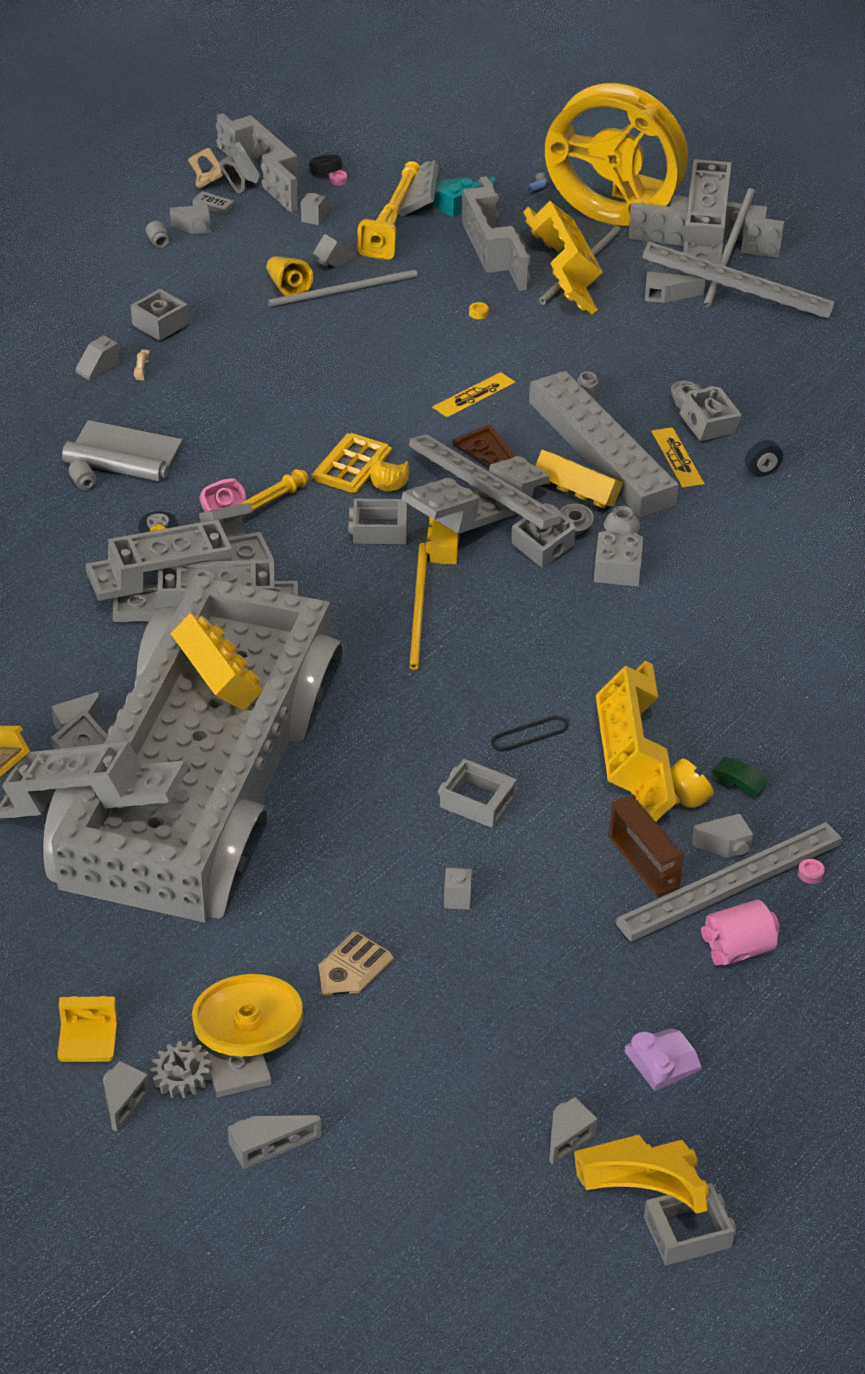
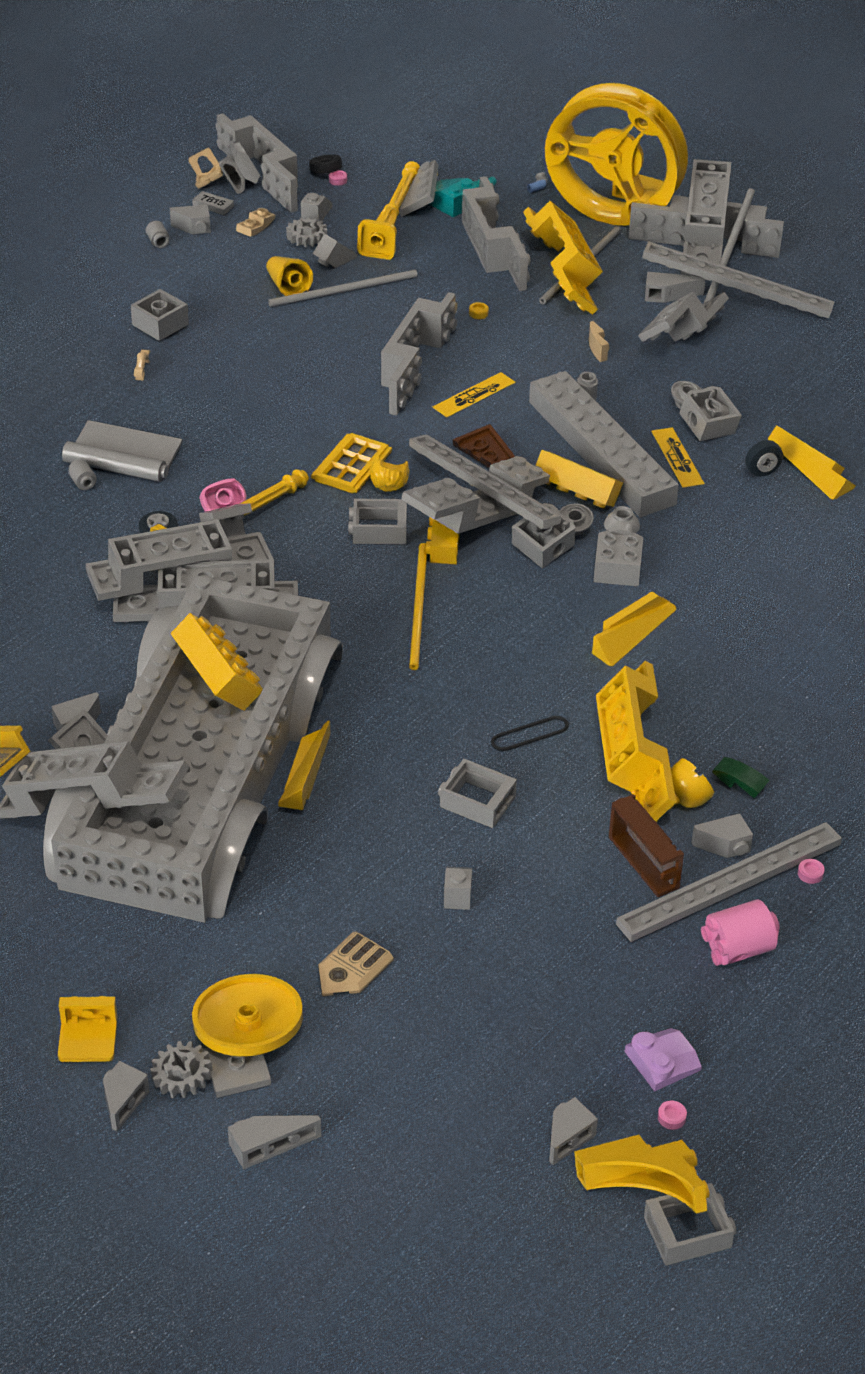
(98, 358): light grey slope -> none
(257, 222): none -> tan slope
(305, 768): none -> yellow wedge
(306, 231): none -> light grey gear
(424, 324): none -> light grey bracket
(597, 343): none -> tan slope
(630, 627): none -> yellow wedge
(672, 1115): none -> bright pink tile
(684, 317): none -> light grey bracket
(815, 465): none -> yellow wedge

